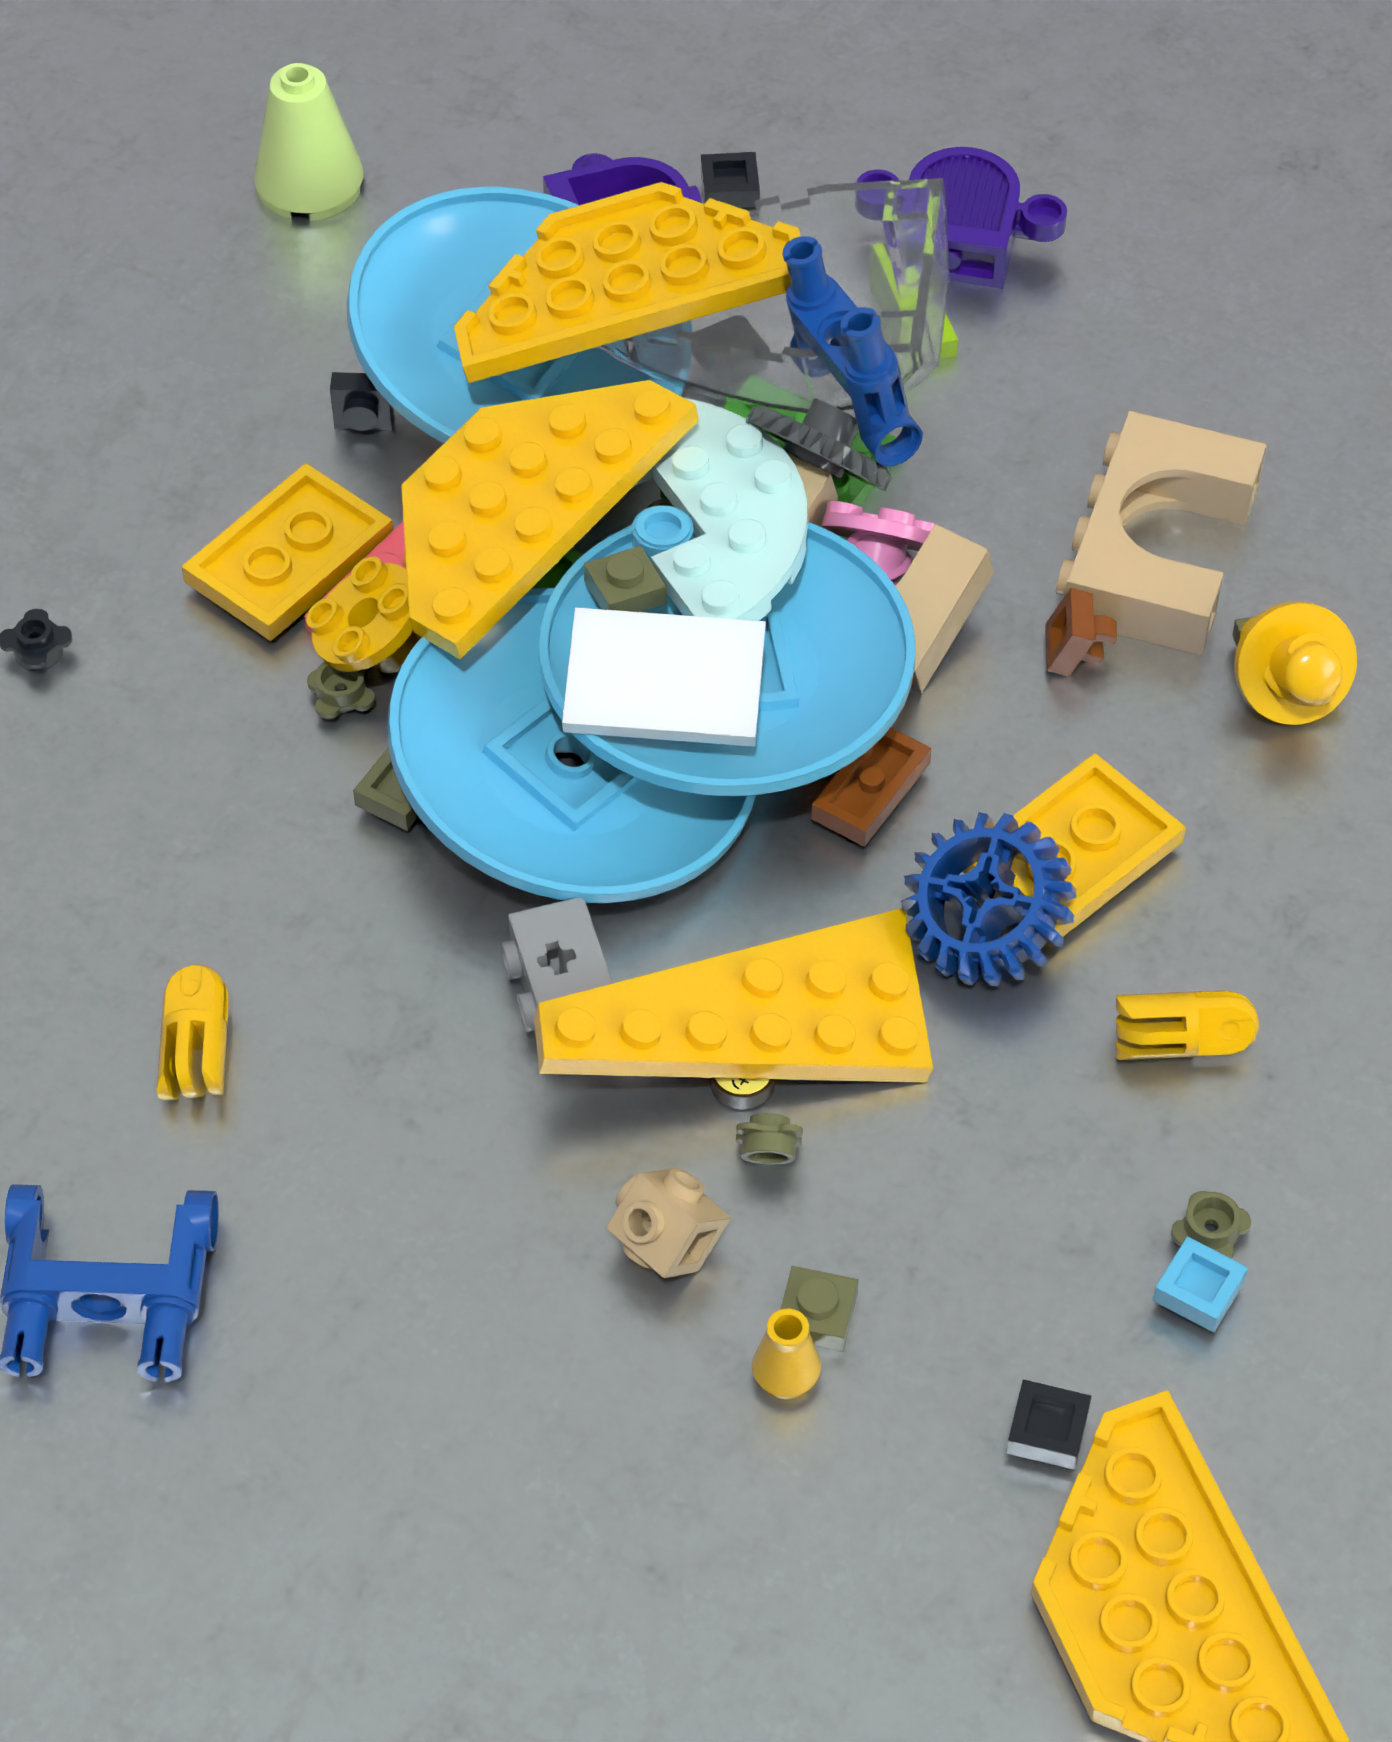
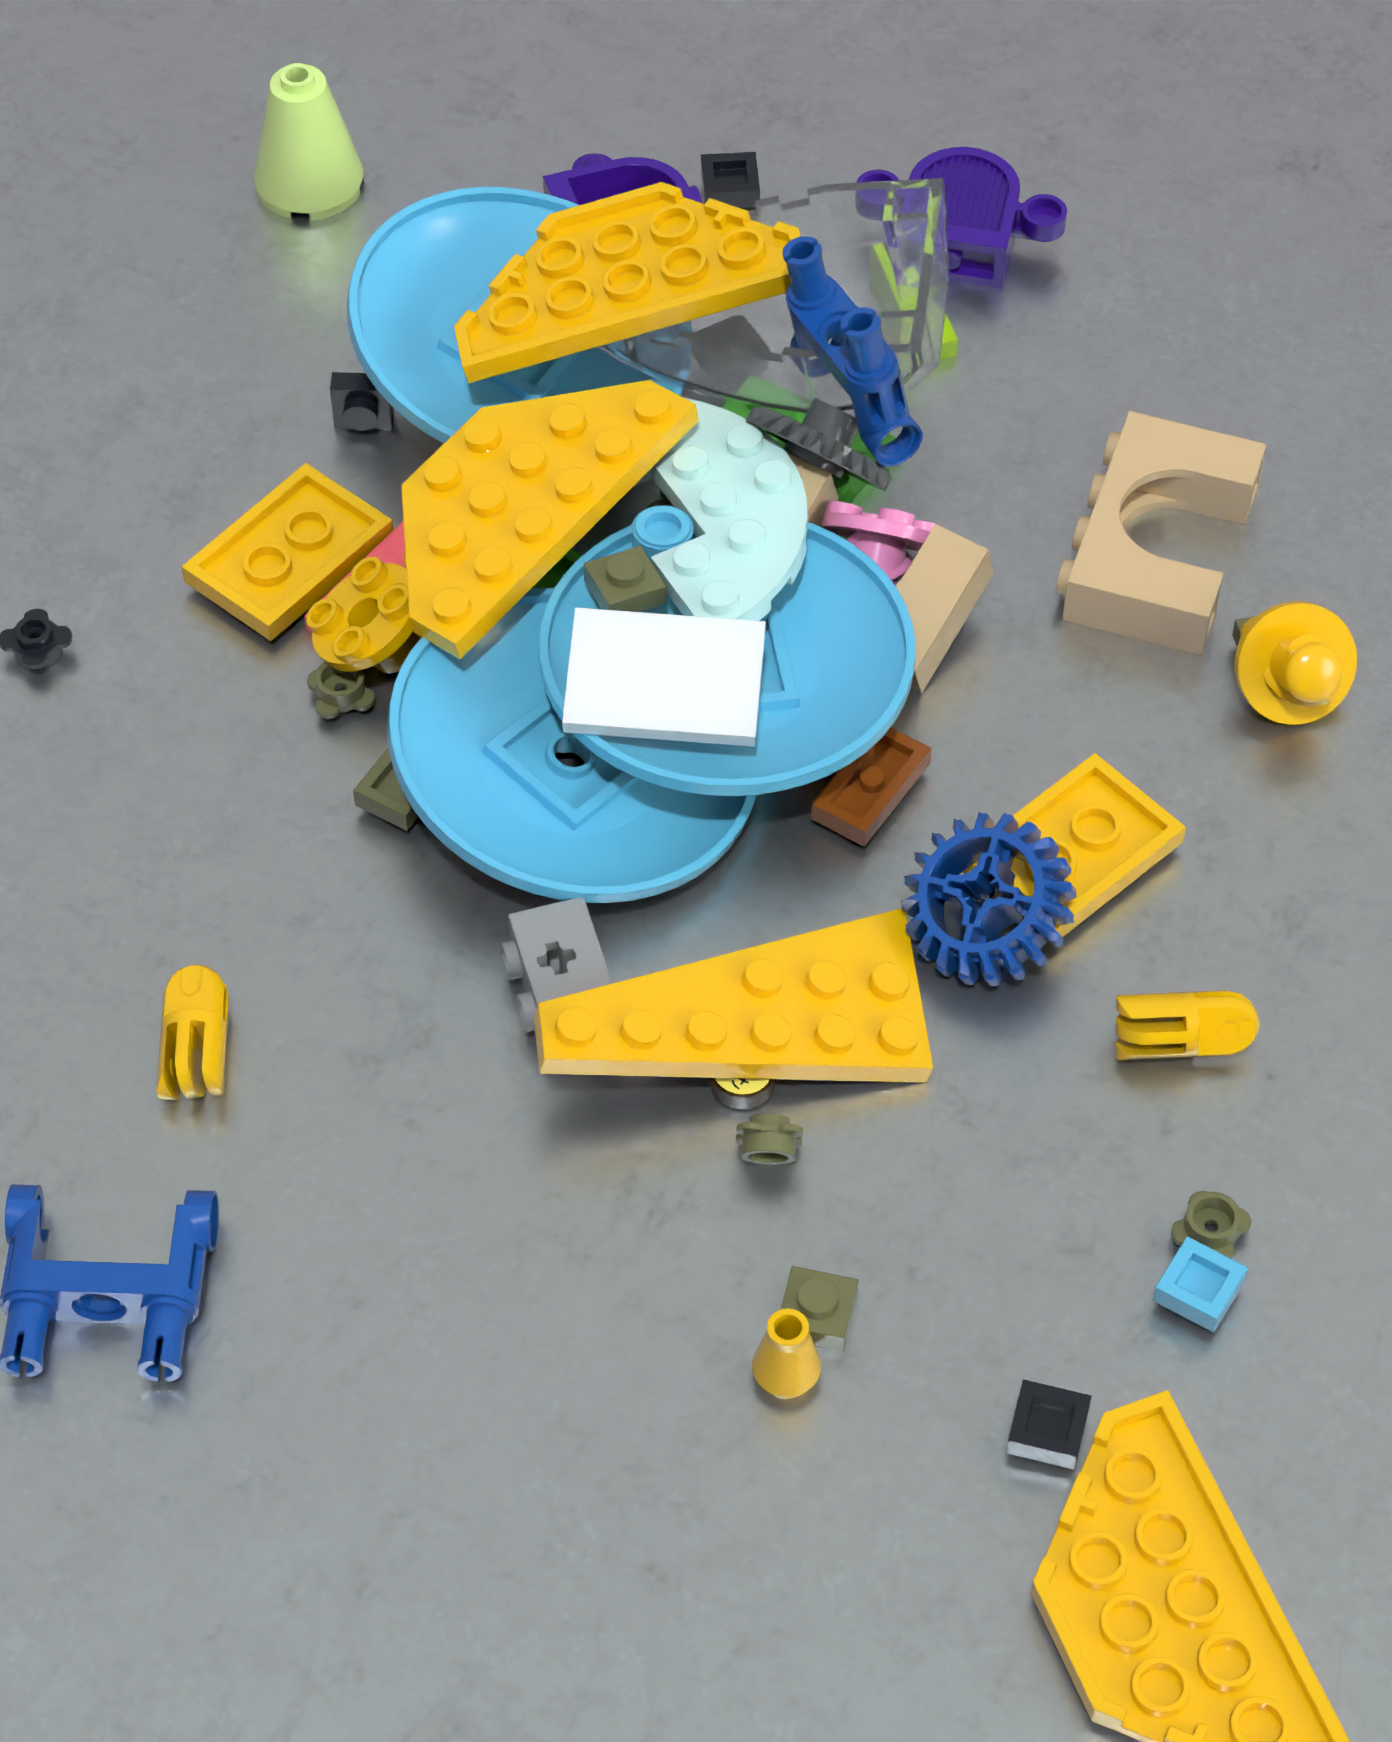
(667, 1221): tan brick -> none
(1076, 633): dark orange tile -> none

